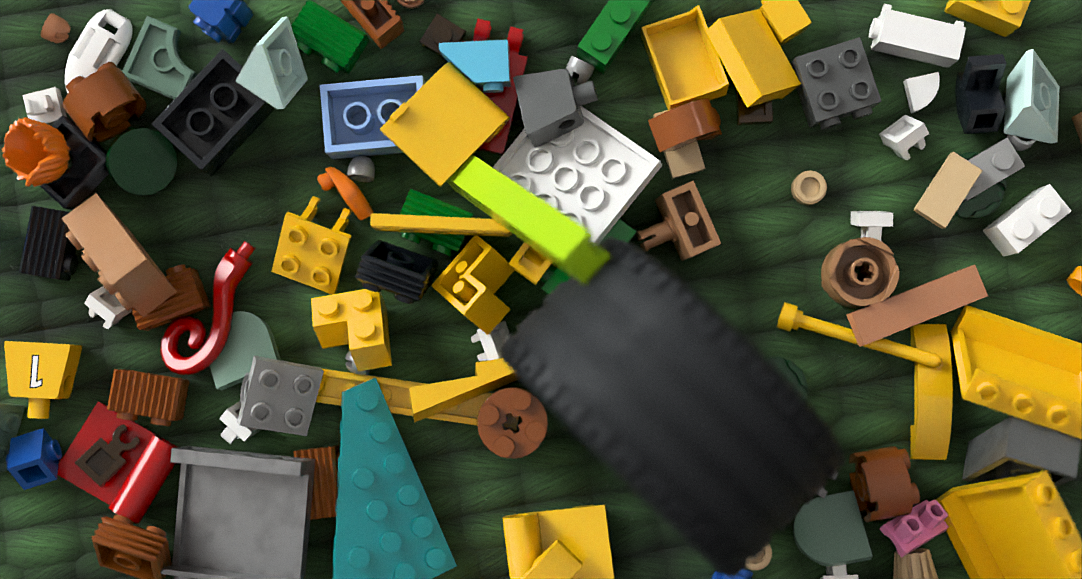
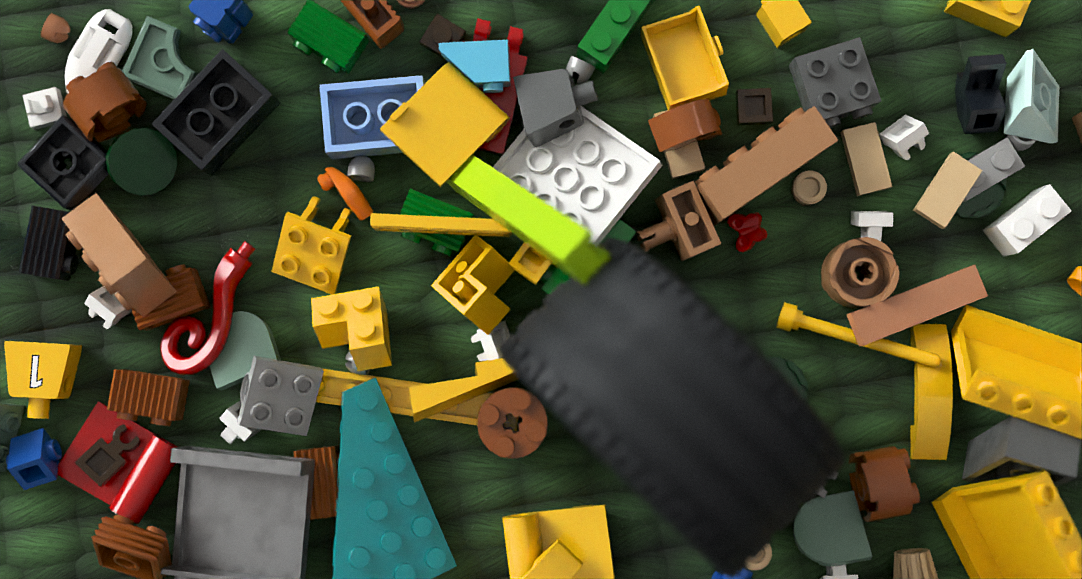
(35, 152): orange hair -> none
(275, 66): light aqua slope -> none
(396, 271): black brick -> none
(748, 229): none -> red piece
(753, 57): yellow container -> none
(768, 162): none -> medium nougat brick
(866, 159): none -> tan tile
(916, 528): bright pink hips -> none
(917, 37): white brick -> none
(921, 90): white tile -> none

